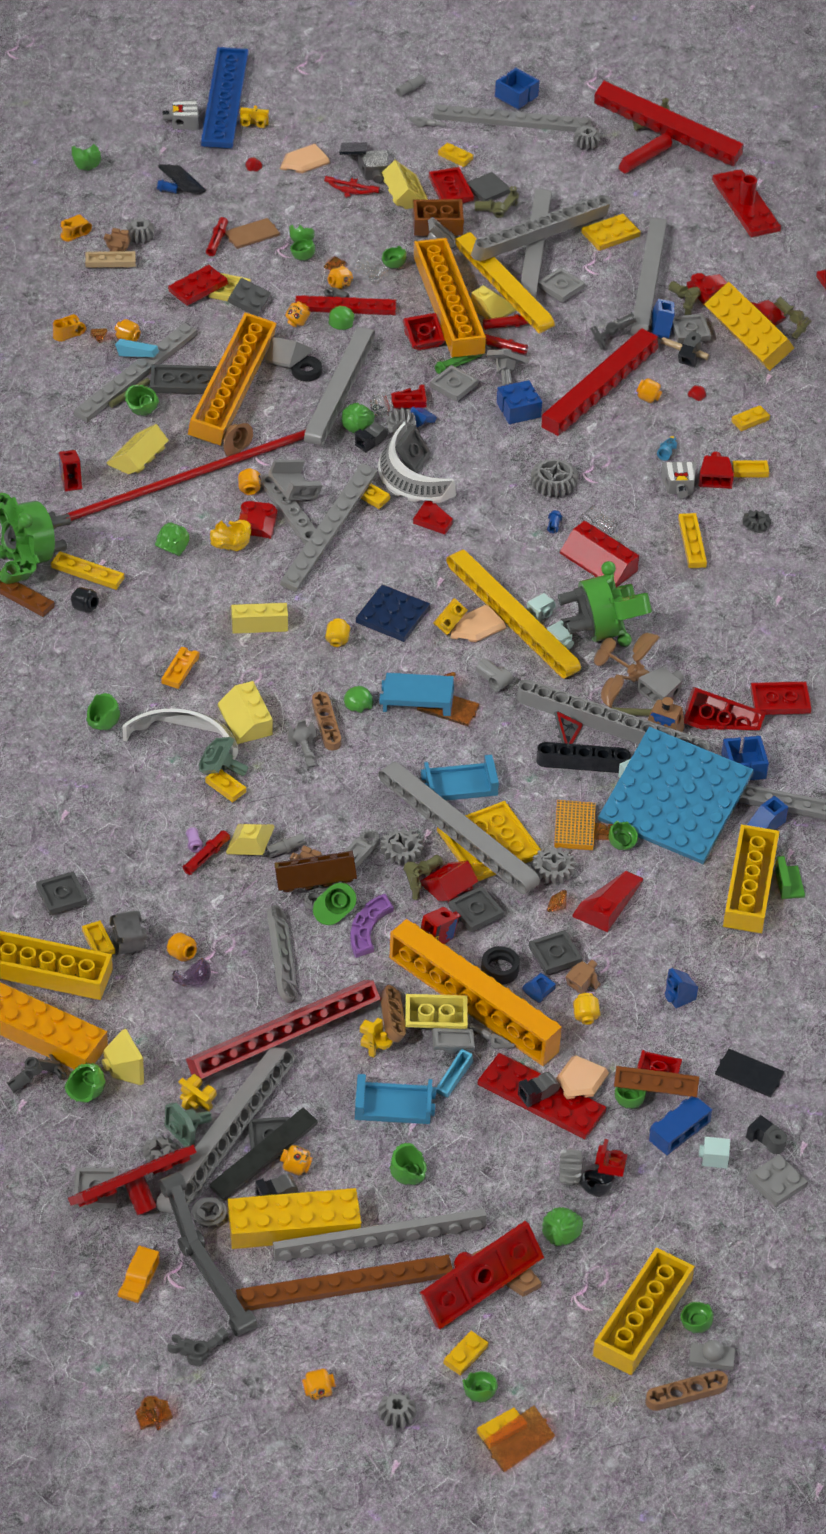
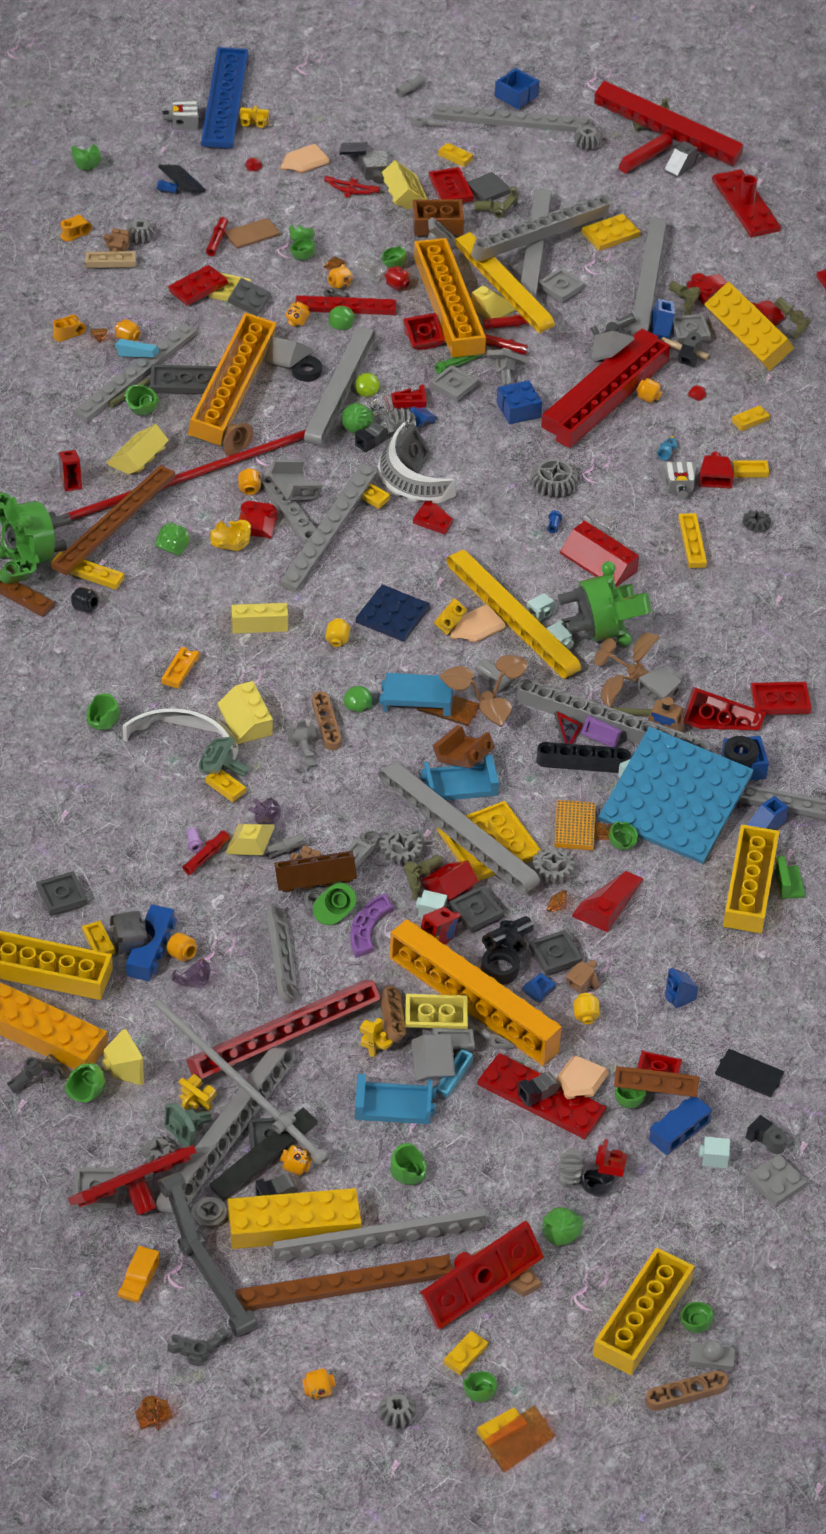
(113, 520): none -> dark orange plate
(144, 960): none -> blue arch
(266, 812): none -> clear purple piece
(283, 1122): none -> light grey bar
(366, 385): none -> lime hair
(397, 278): none -> red head
(429, 902): none -> light aqua brick
(433, 1057): none -> light grey slope
(462, 750): none -> dark orange panel
(495, 709): none -> medium nougat plant
(509, 935): none -> black piece
(601, 731): none -> medium lavender tile
(608, 344): none -> light grey slope
(612, 393): none -> red brick
(681, 159): none -> flat silver slope
(742, 742): none -> black tyre

